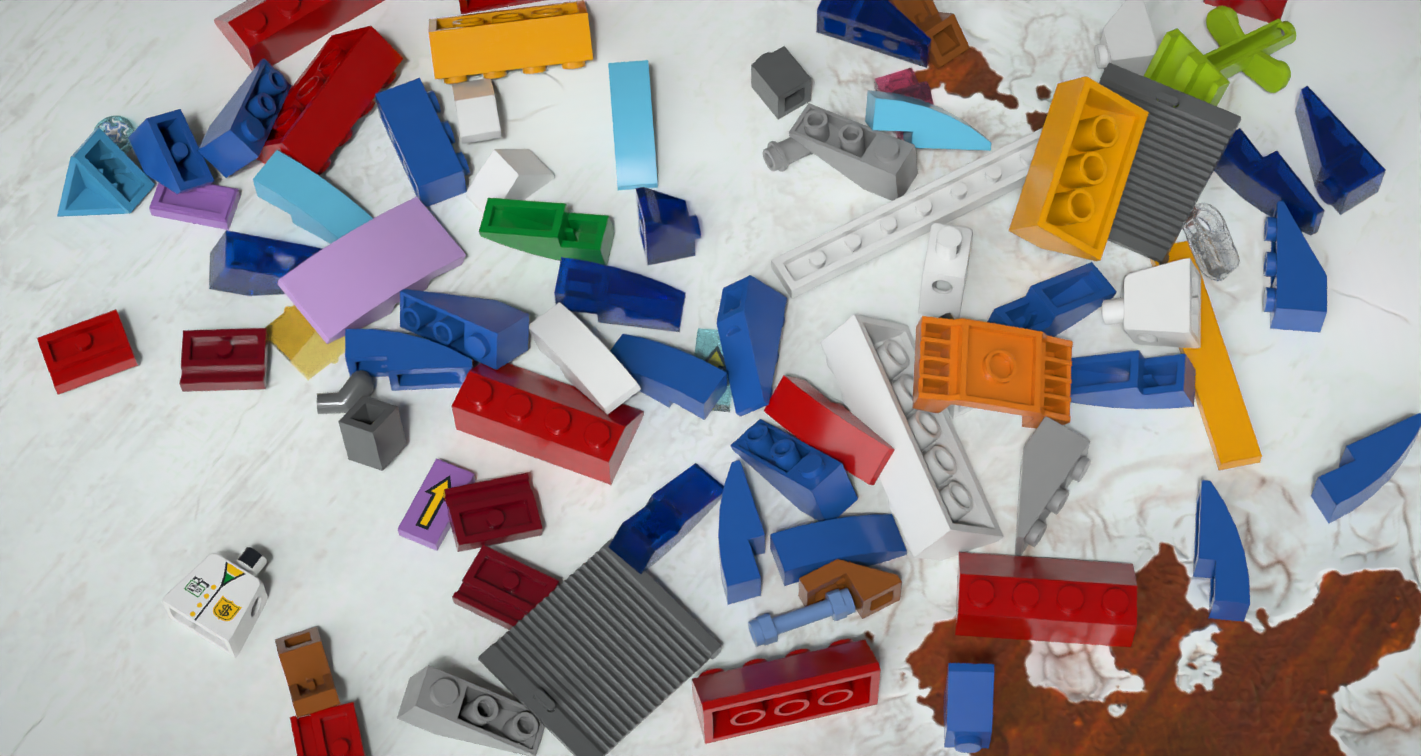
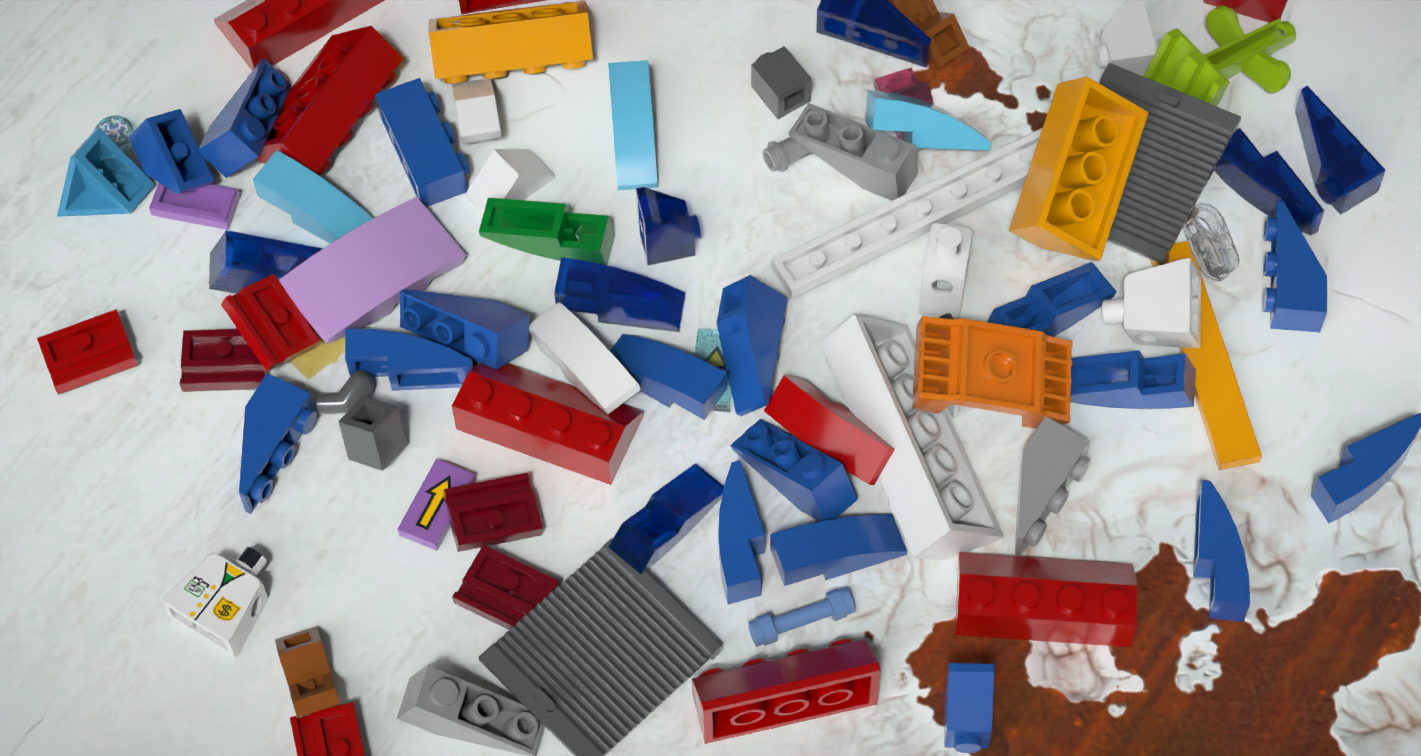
(270, 322): none -> red plate
(272, 427): none -> blue slope
(868, 586): dark orange slope -> none

